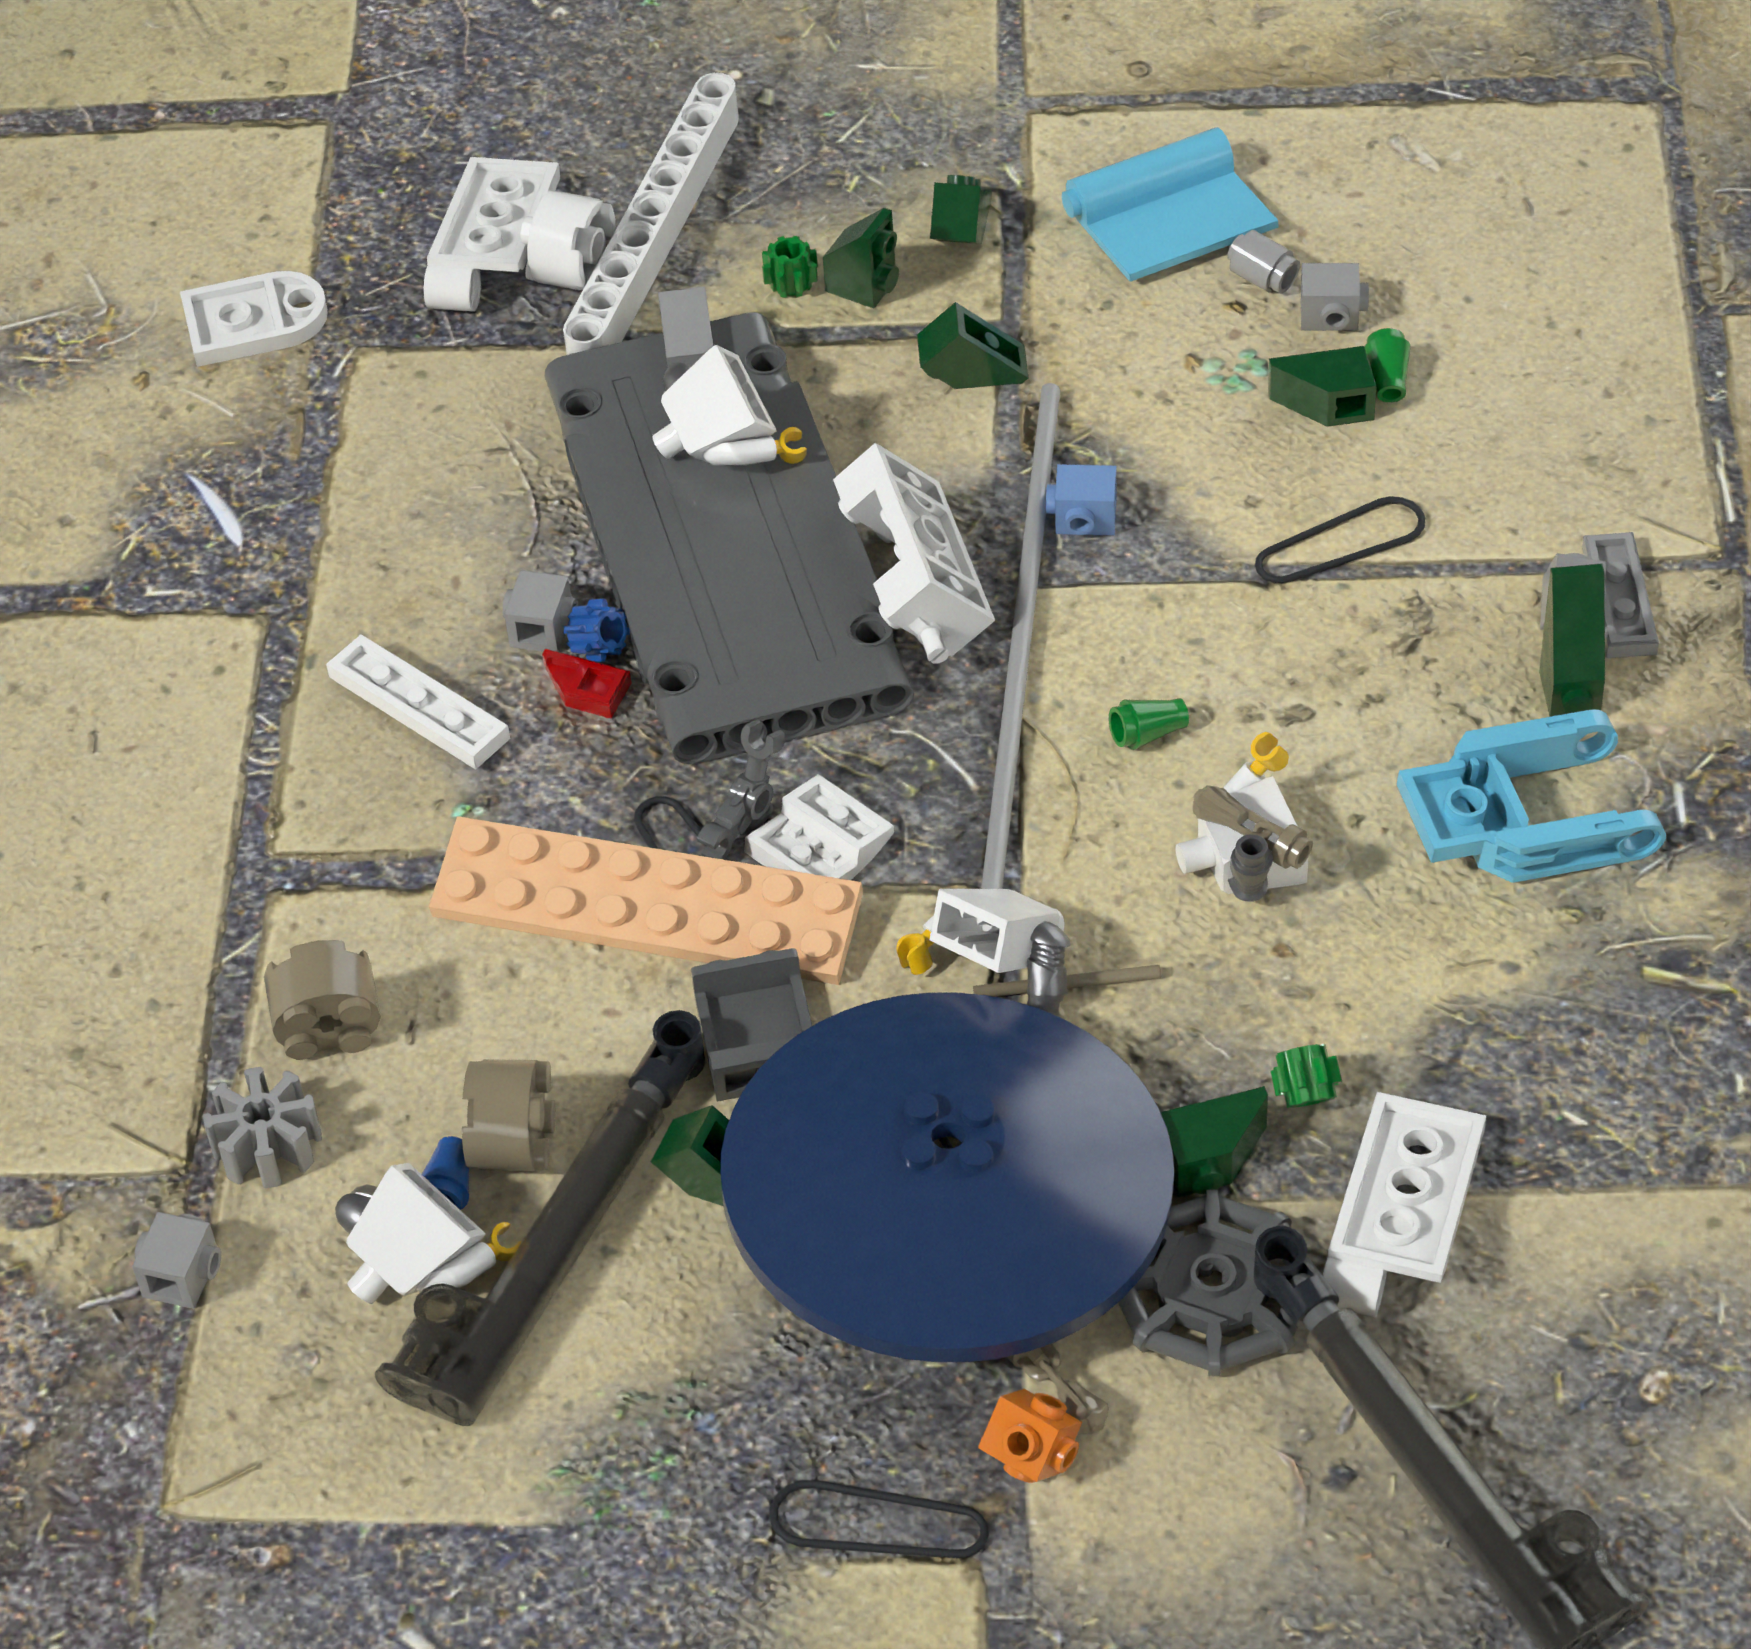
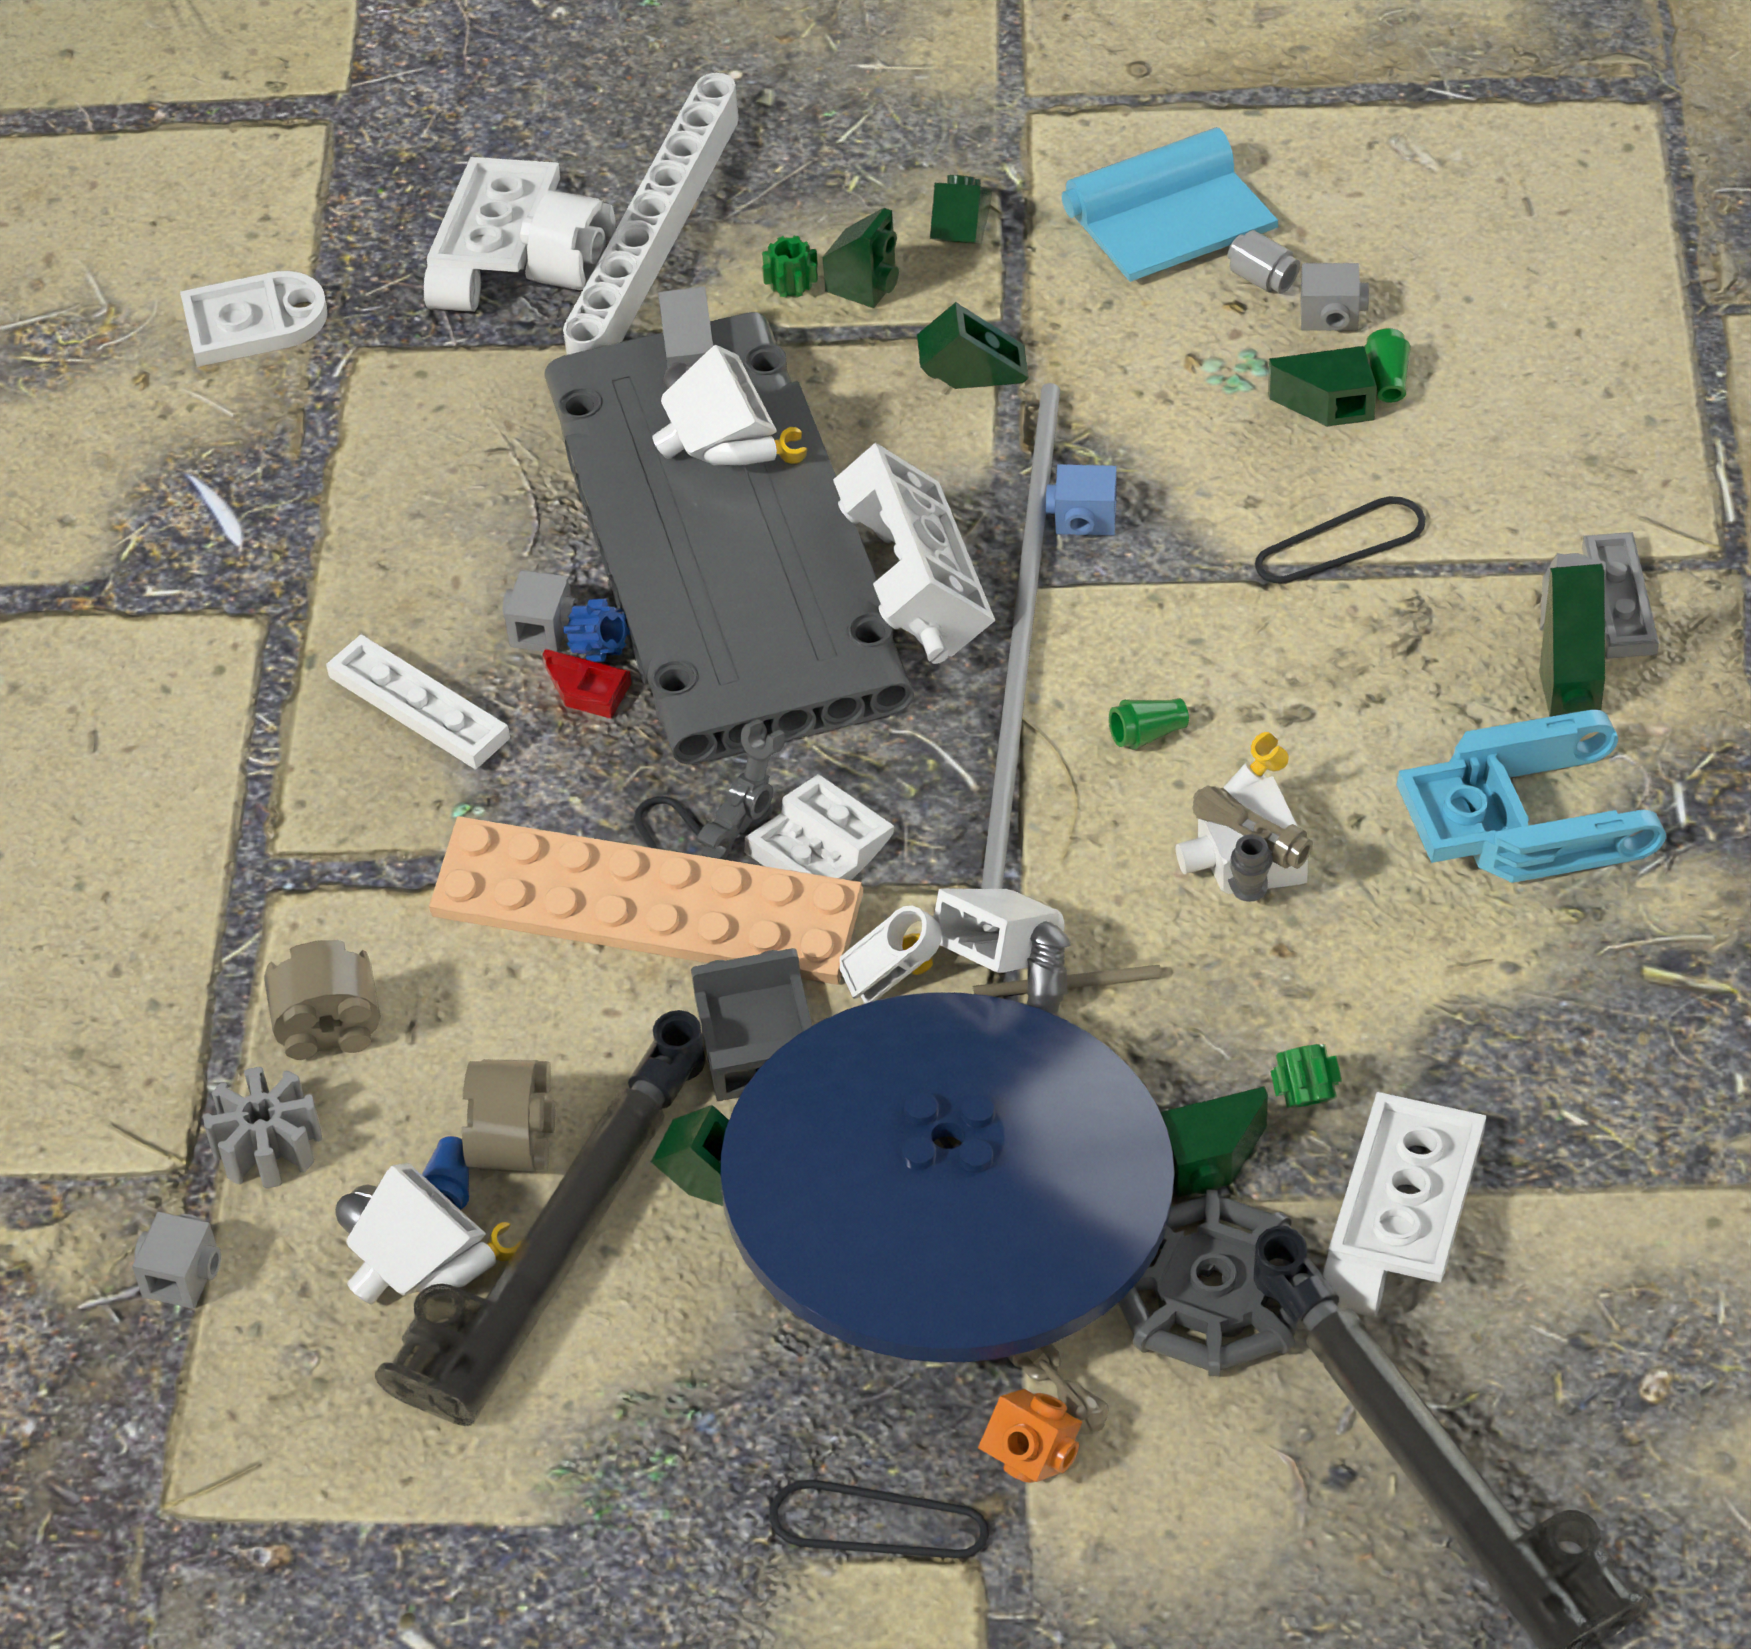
(879, 959): none -> white piece

